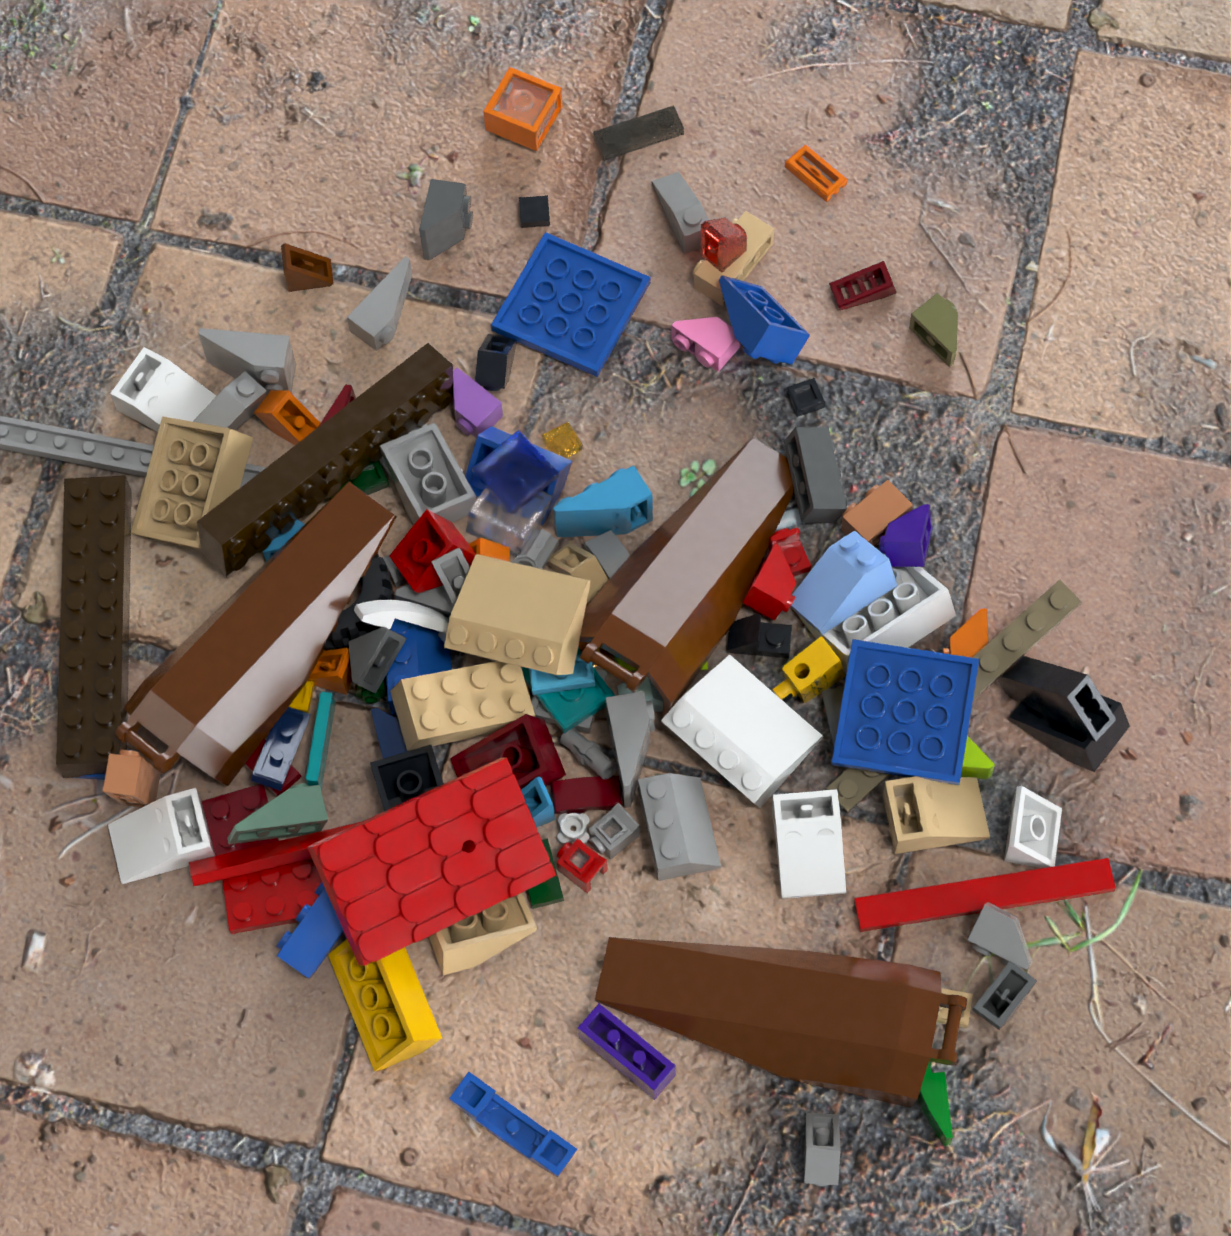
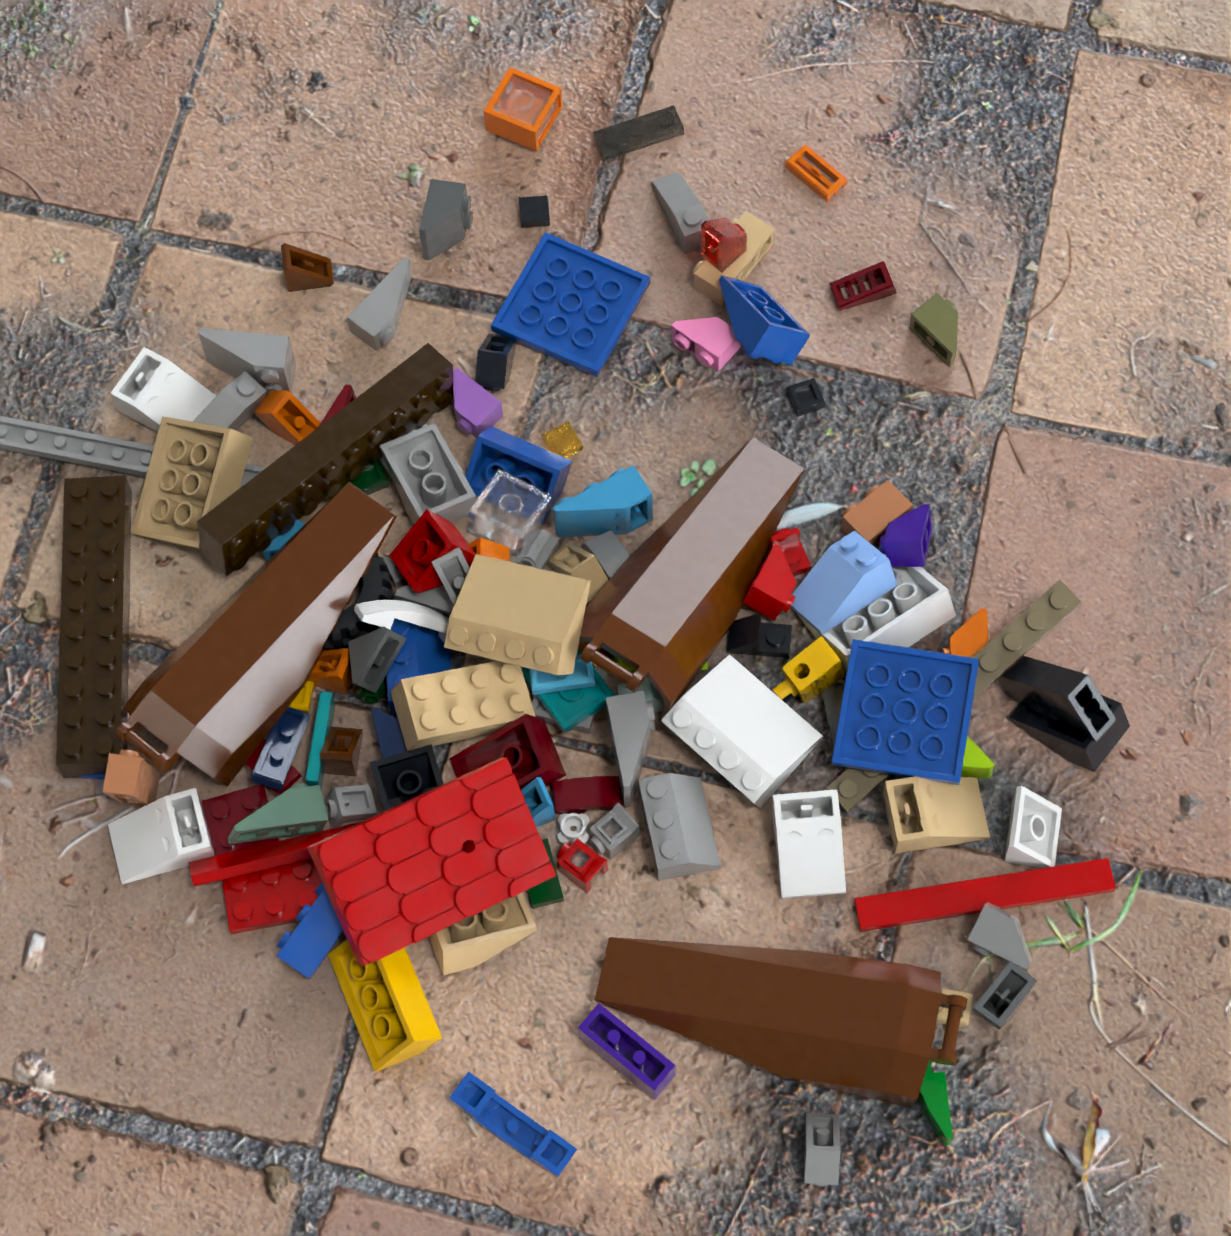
(341, 751): none -> reddish brown slope
(349, 804): none -> light grey bracket
(515, 472): clear blue tile -> none
(589, 753): light grey pin -> none
(815, 475): dark grey brick -> none

